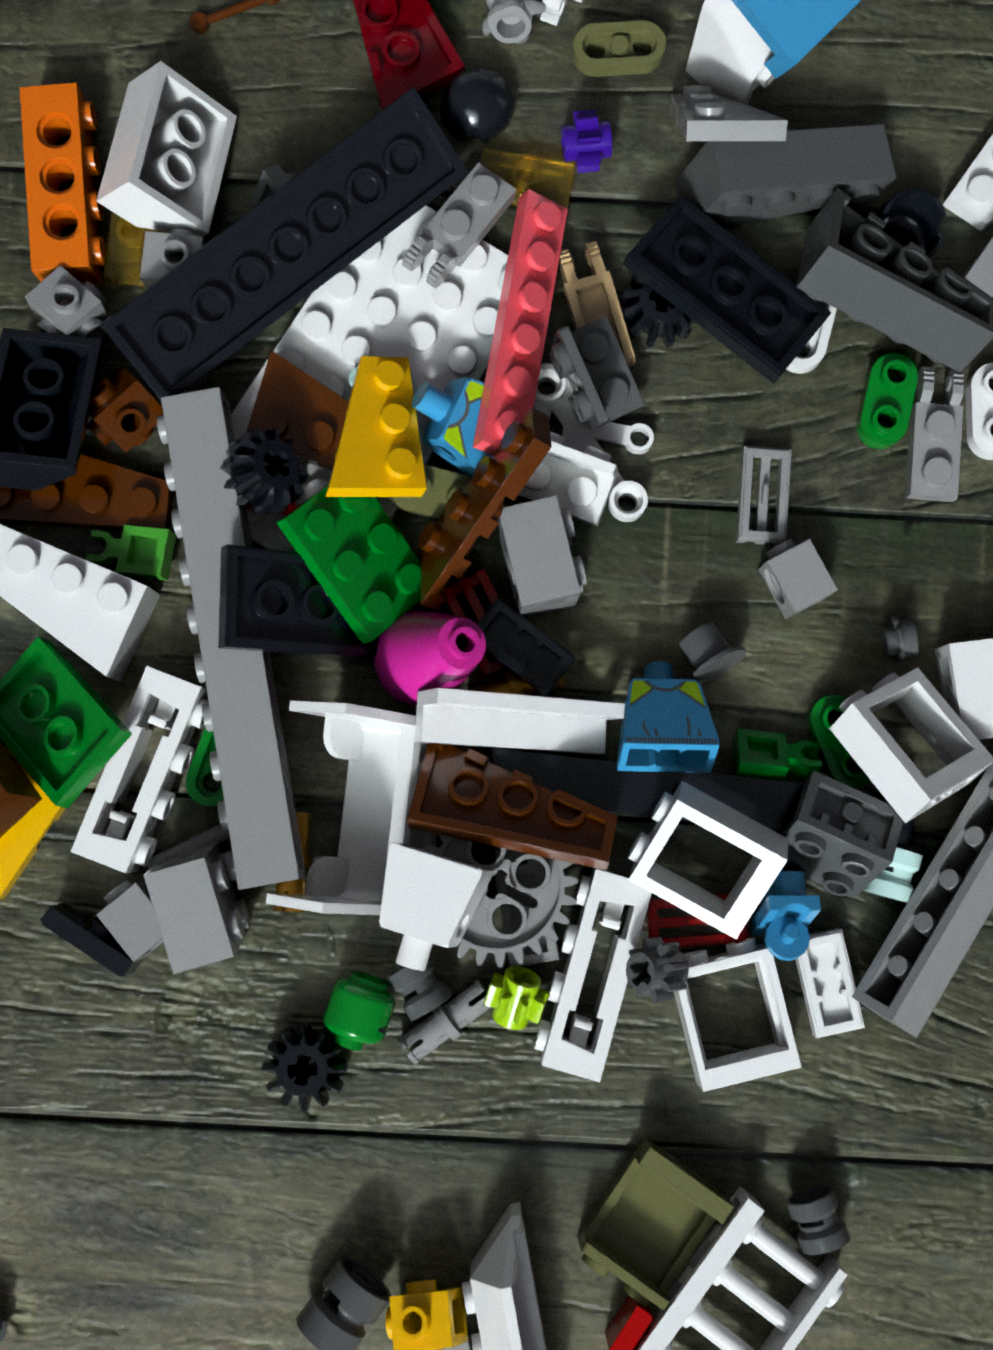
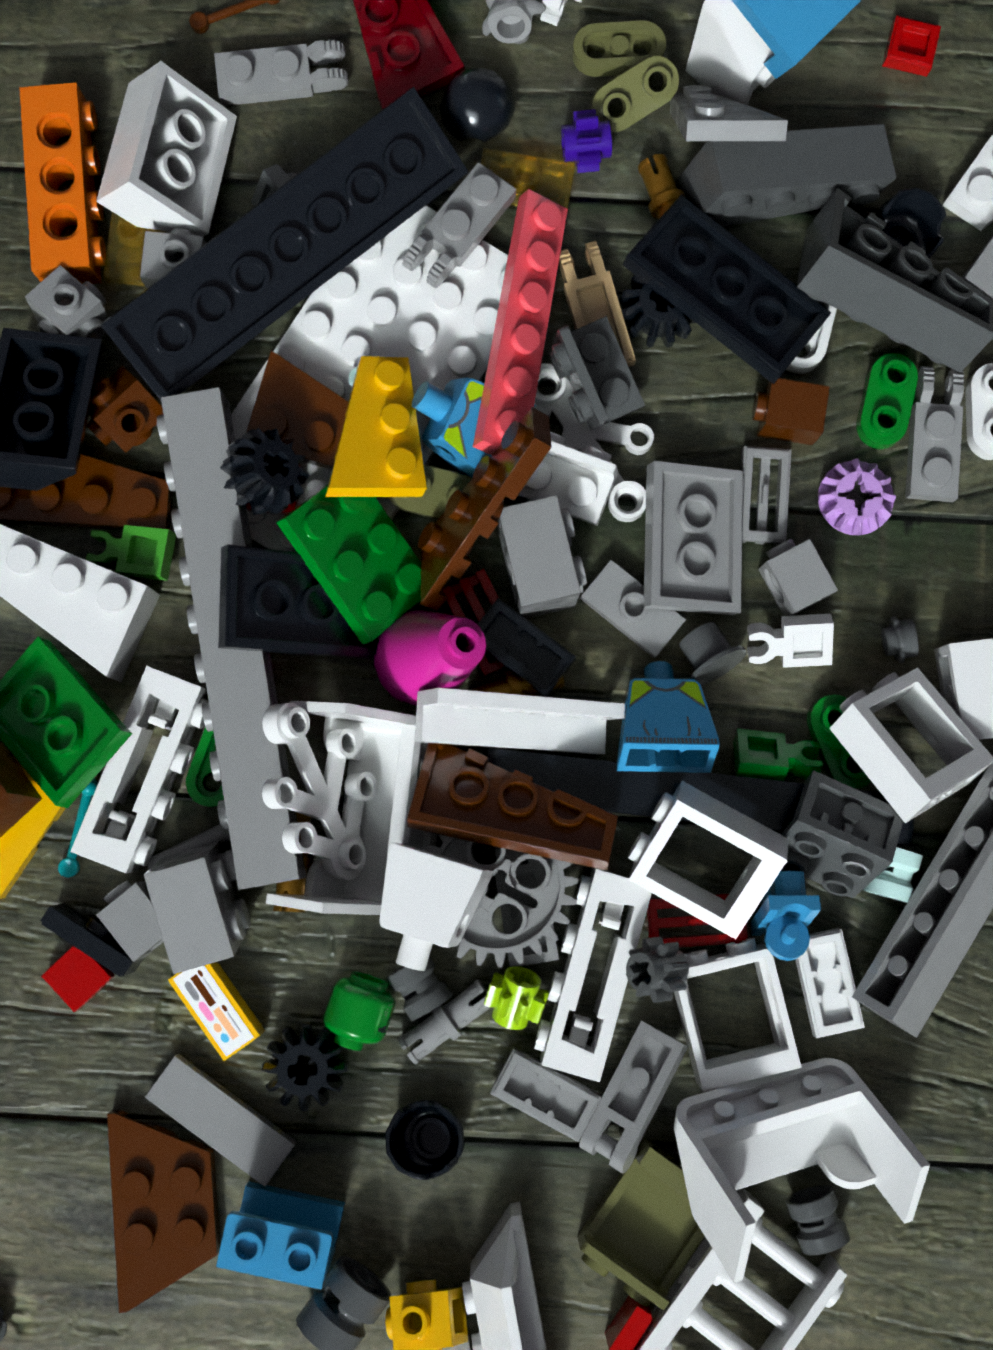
(70, 866): none -> teal hinge
(77, 978): none -> red tile
(160, 1207): none -> reddish brown wing
(217, 1008): none -> slope
(221, 1119): none -> light grey tile
(279, 72): none -> light grey hinge
(281, 1235): none -> dark azure panel
(344, 850): none -> white plant
(425, 1139): none -> black hair
(545, 1094): none -> light grey plate
(621, 602): none -> light grey plate
(633, 1095): none -> light grey plate
(634, 91): none -> olive plate
(660, 186): none -> pearl gold pin
(693, 538): none -> light grey plate
(782, 1126): none -> white windscreen
(791, 411): none -> reddish brown brick
(799, 641): none -> white plate
(841, 512): none -> lavender gear
(911, 46): none -> red tile

